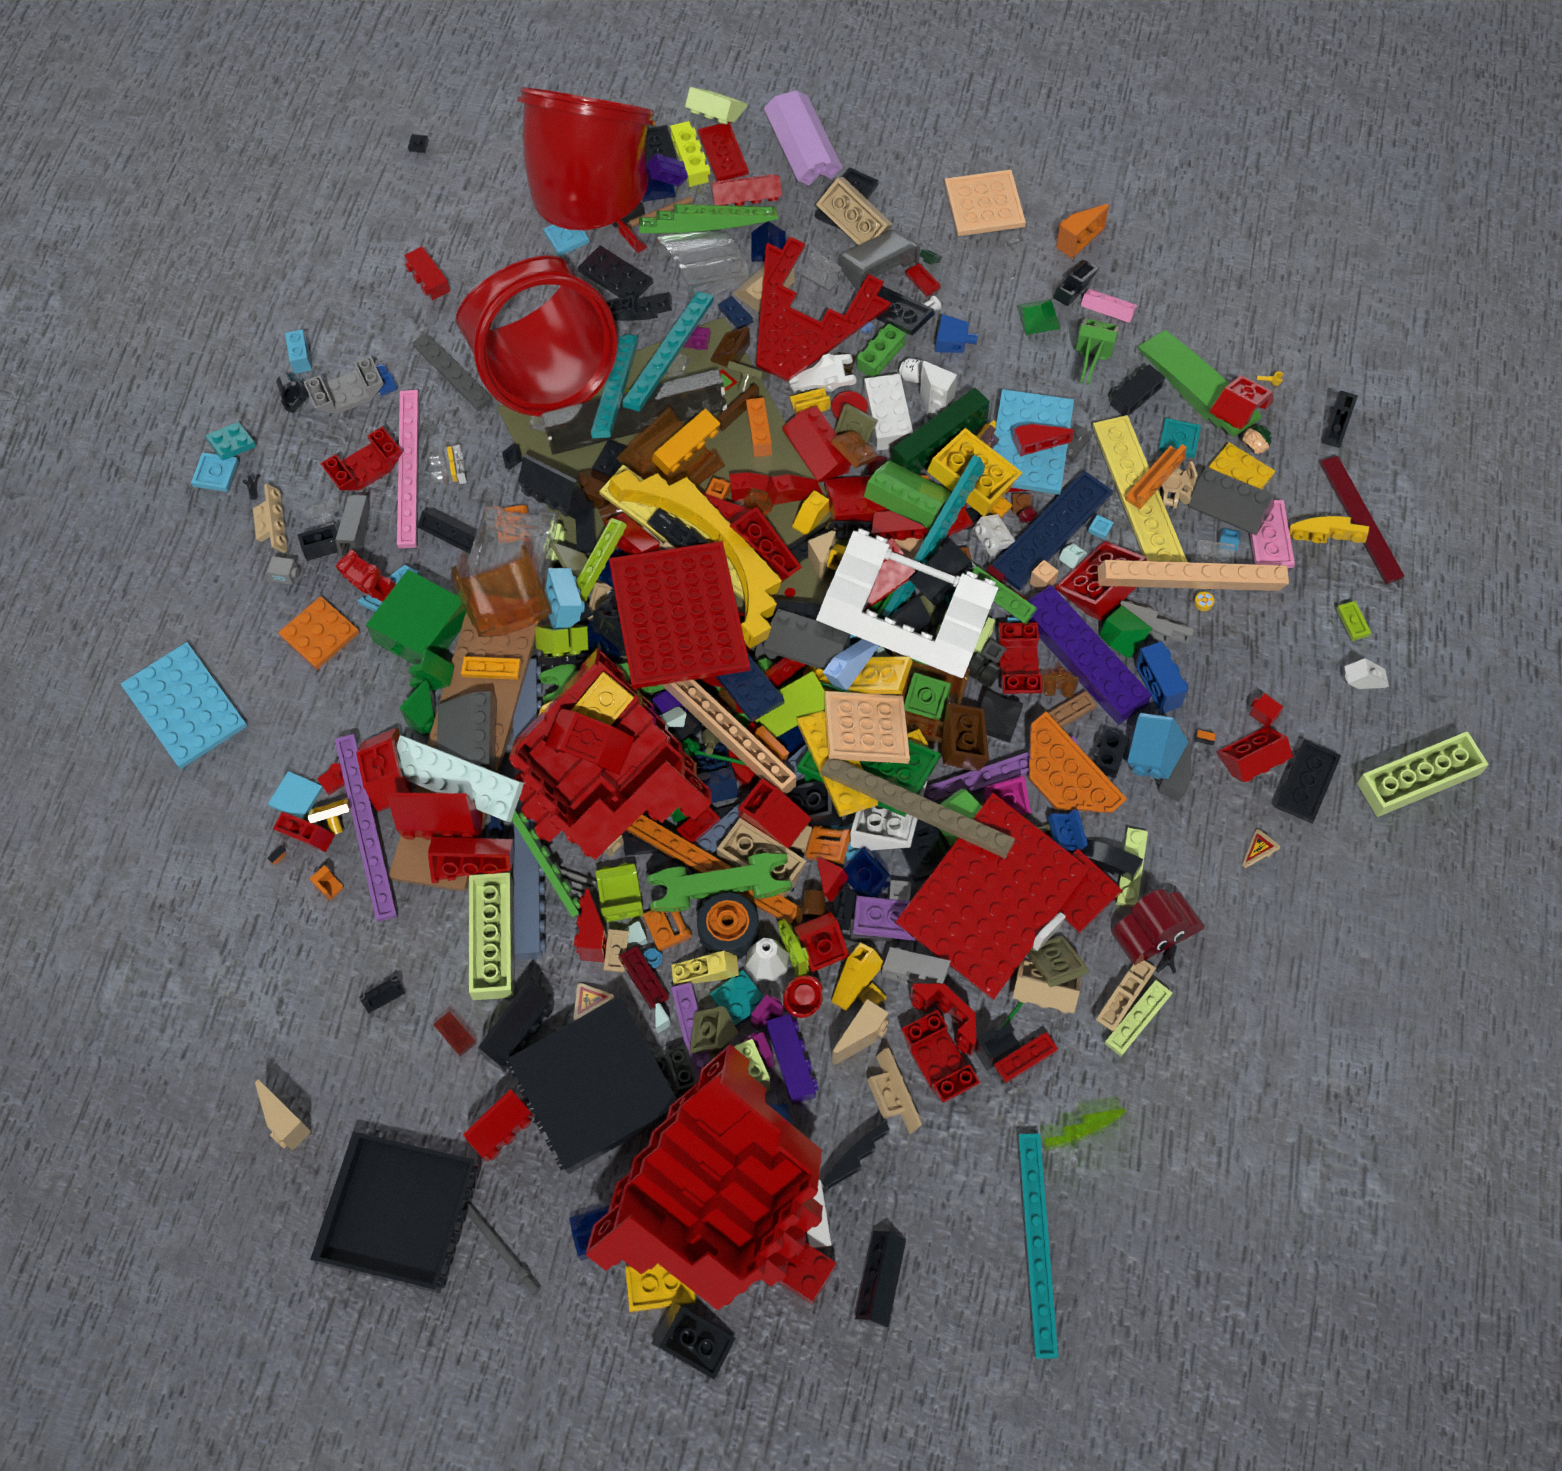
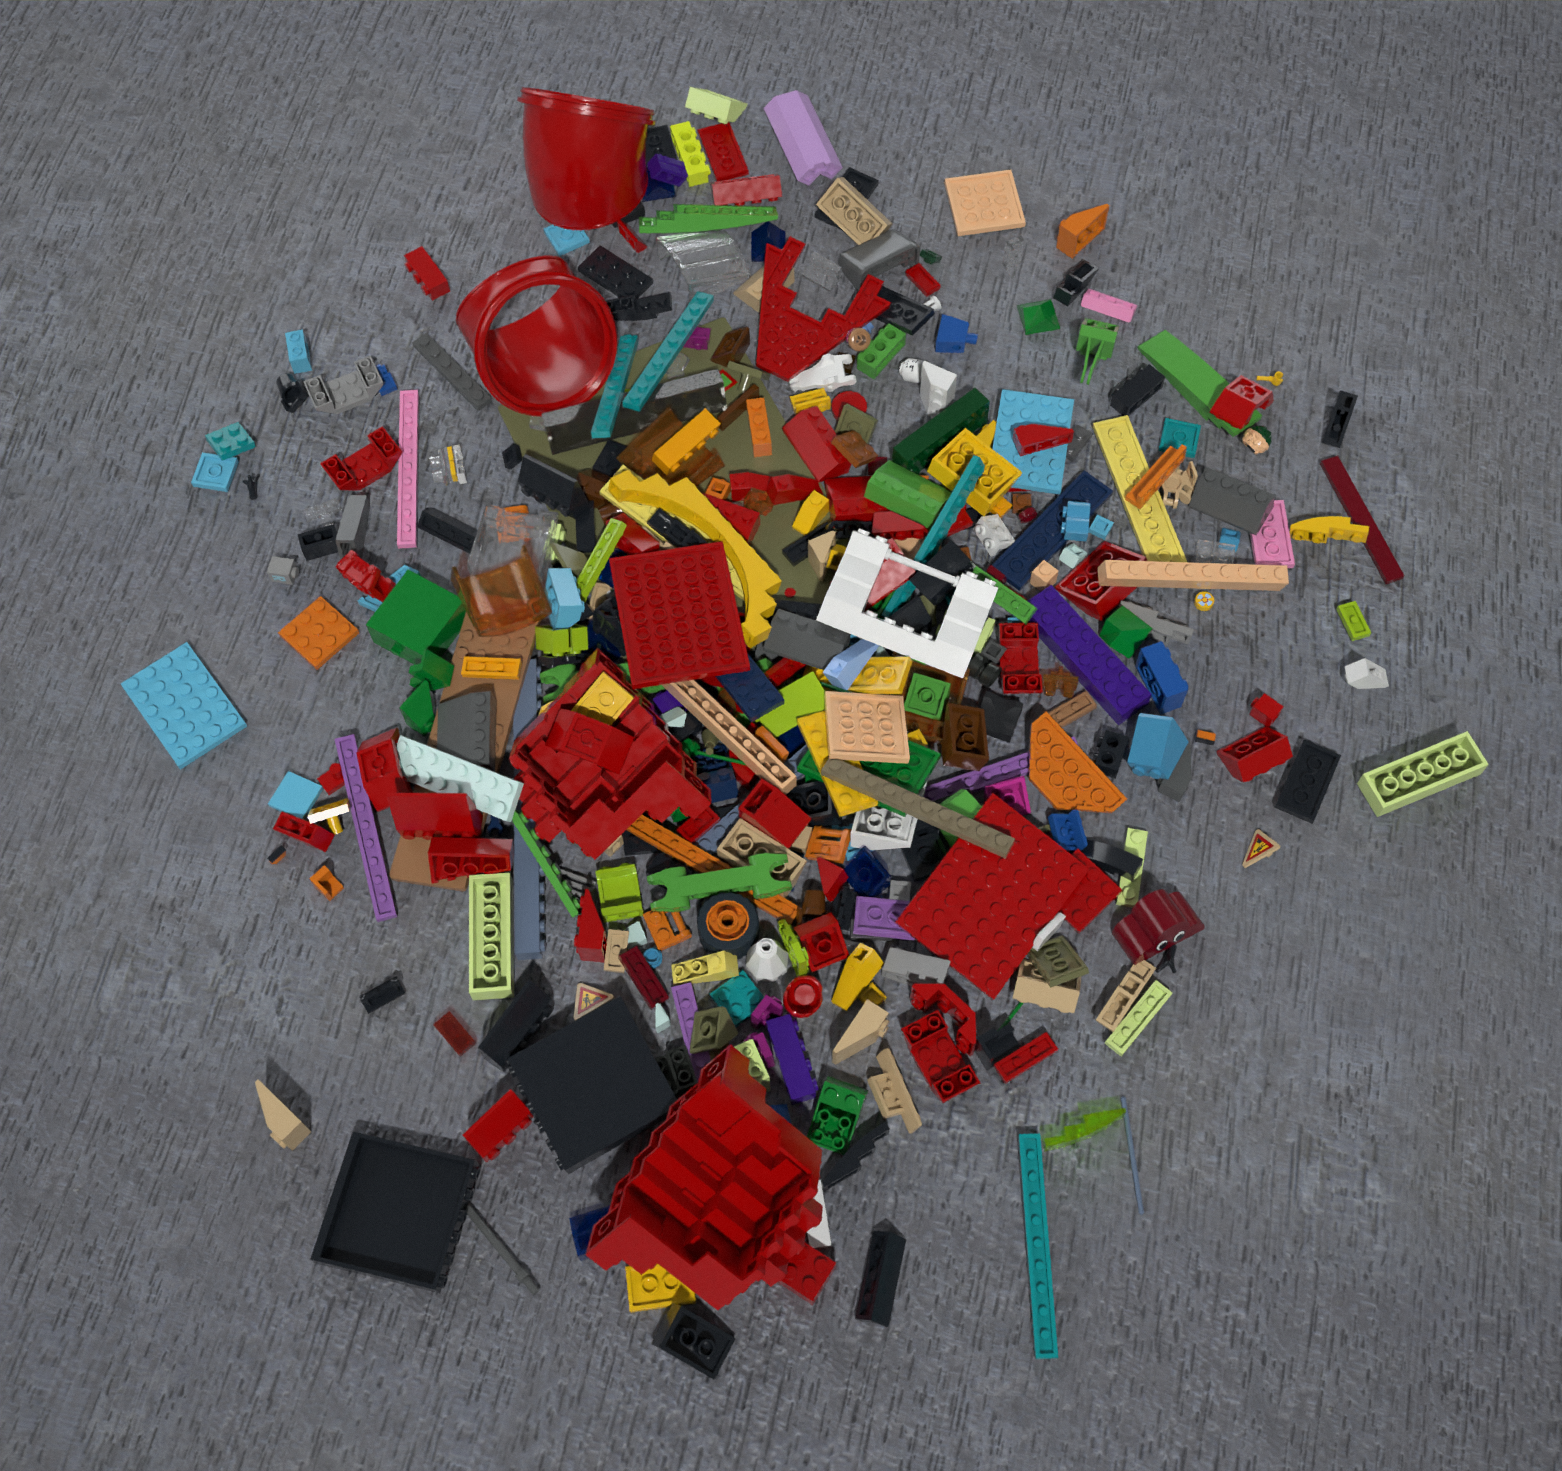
(270, 519): tan bracket -> none
(418, 143): black plate -> none
(687, 200): medium nougat bar -> none
(735, 313): dark blue plate -> none
(766, 542): red wedge -> none
(837, 1115): none -> green slope
(863, 341): none -> medium nougat head
(888, 405): white brick -> none
(989, 437): tile -> none
(1076, 521): none -> dark azure brick
(1132, 1157): none -> sand blue axle
(1242, 467): yellow plate -> none

